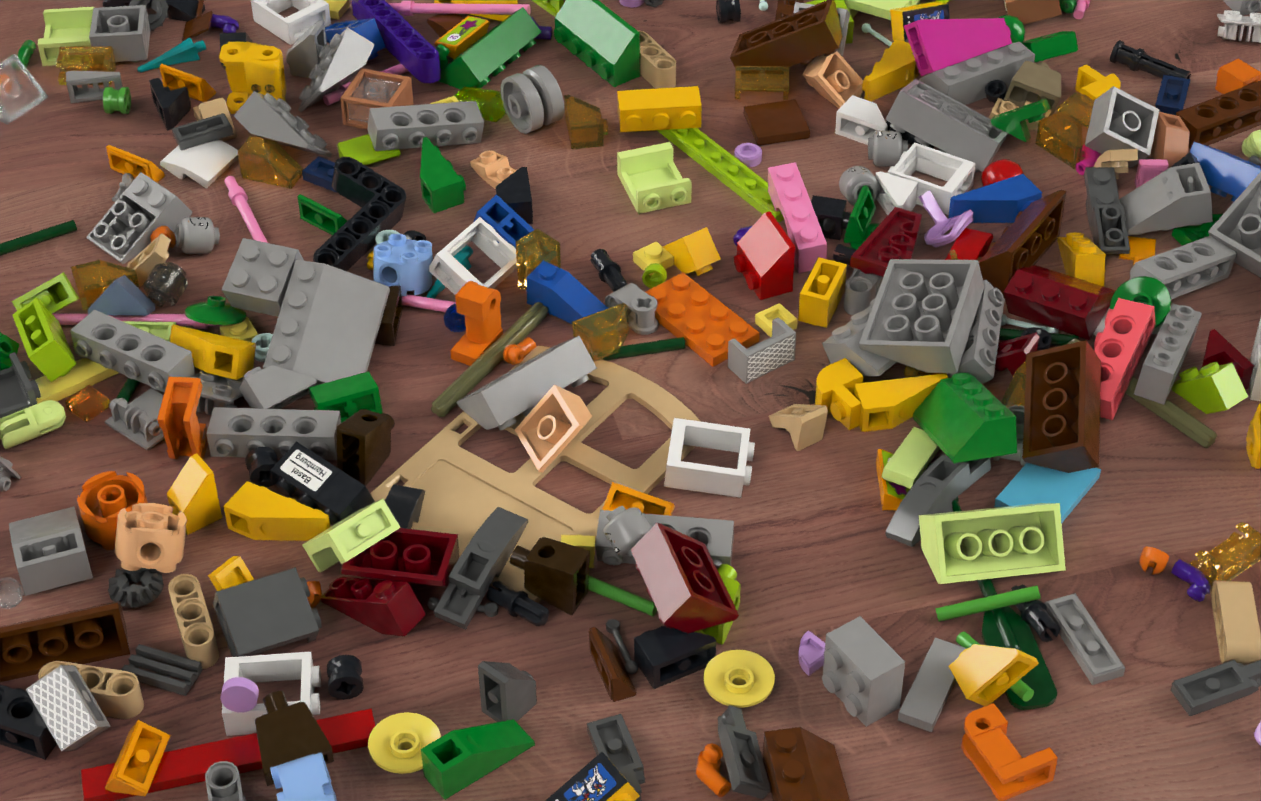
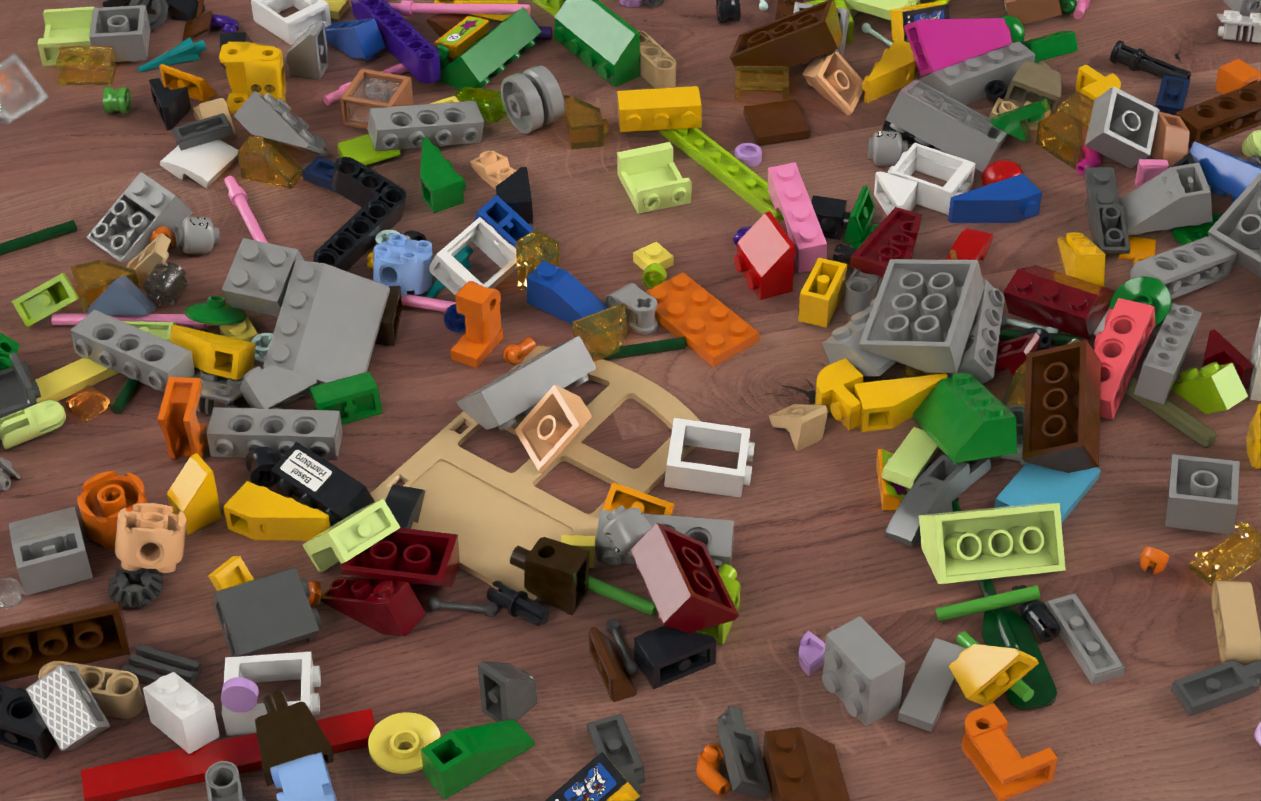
(26, 52): green arm -> none
(44, 340): lime brick -> none
(84, 78): light grey slope -> none
(127, 179): light grey bar -> none
(129, 163): light orange slope -> none
(138, 418): light grey hinge -> none
(138, 760): light orange slope -> none
(181, 712): none -> white brick
(193, 620): tan beam -> none
(319, 215): green slope -> none
(338, 64): slope -> none
(345, 677): black wheel -> none
(364, 444): dark brown torso -> none
(479, 565): dark grey slope -> none
(488, 360): olive axle -> none
(608, 270): black axle -> none
(694, 252): yellow slope -> none
(739, 678): light yellow dish -> none
(764, 318): light yellow plate -> none
(764, 356): light grey panel -> none
(854, 179): light grey head -> none
(859, 119): white slope -> none
(935, 235): lavender piece -> none
(1024, 240): reddish brown slope -> none
(1117, 159): tan slope -> none
(1199, 583): dark purple arm -> none
(1202, 494): none -> light grey brick

